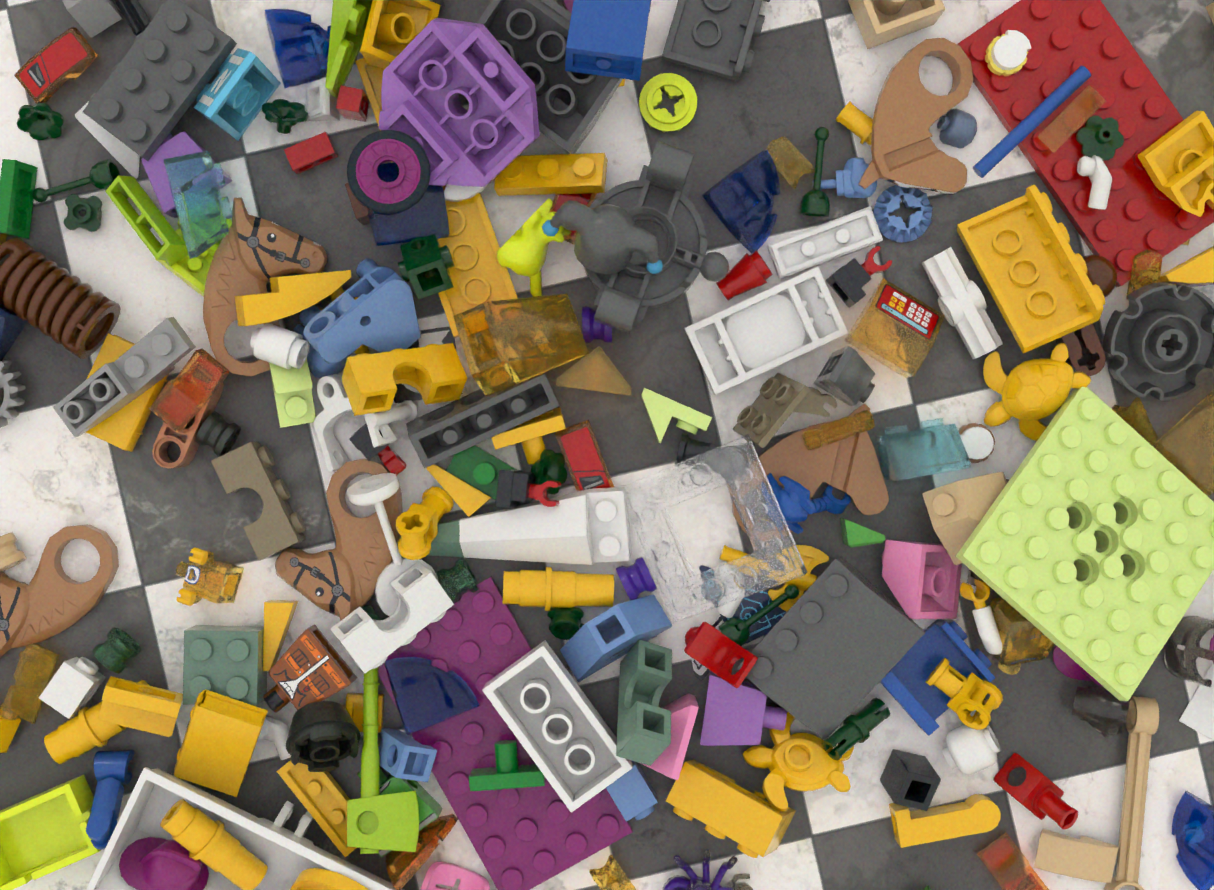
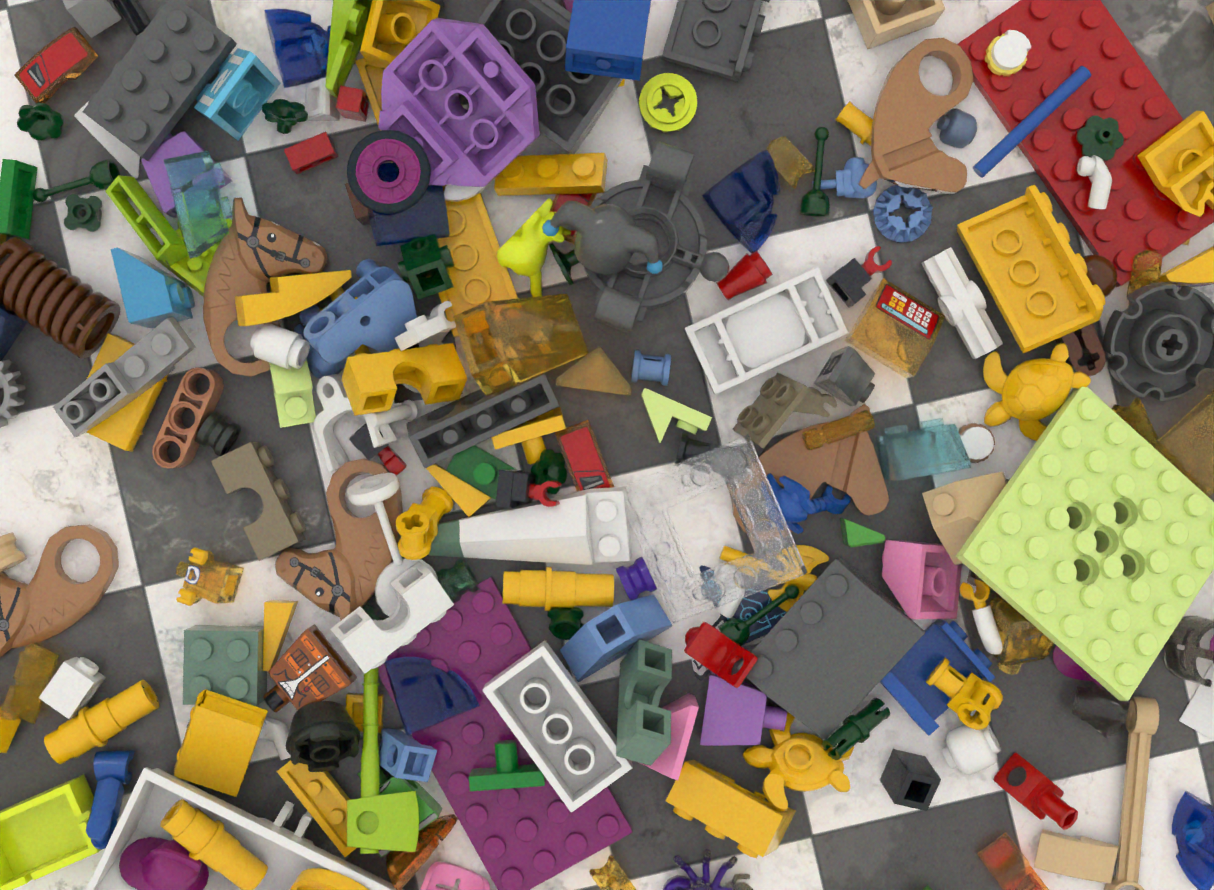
(116, 650): clear green wheel -> none
(140, 706): yellow panel -> none
(150, 292): none -> dark azure slope
(189, 390): clear orange slope -> none
(422, 329): none -> white plate
(564, 261): none -> dark green plant
(593, 330): dark purple wheel -> none
(633, 794): medium blue brick -> none
(650, 368): none -> medium blue bush
(824, 242): white tile -> none
(944, 822): yellow leg -> none
(1071, 118): clear yellow piece -> none

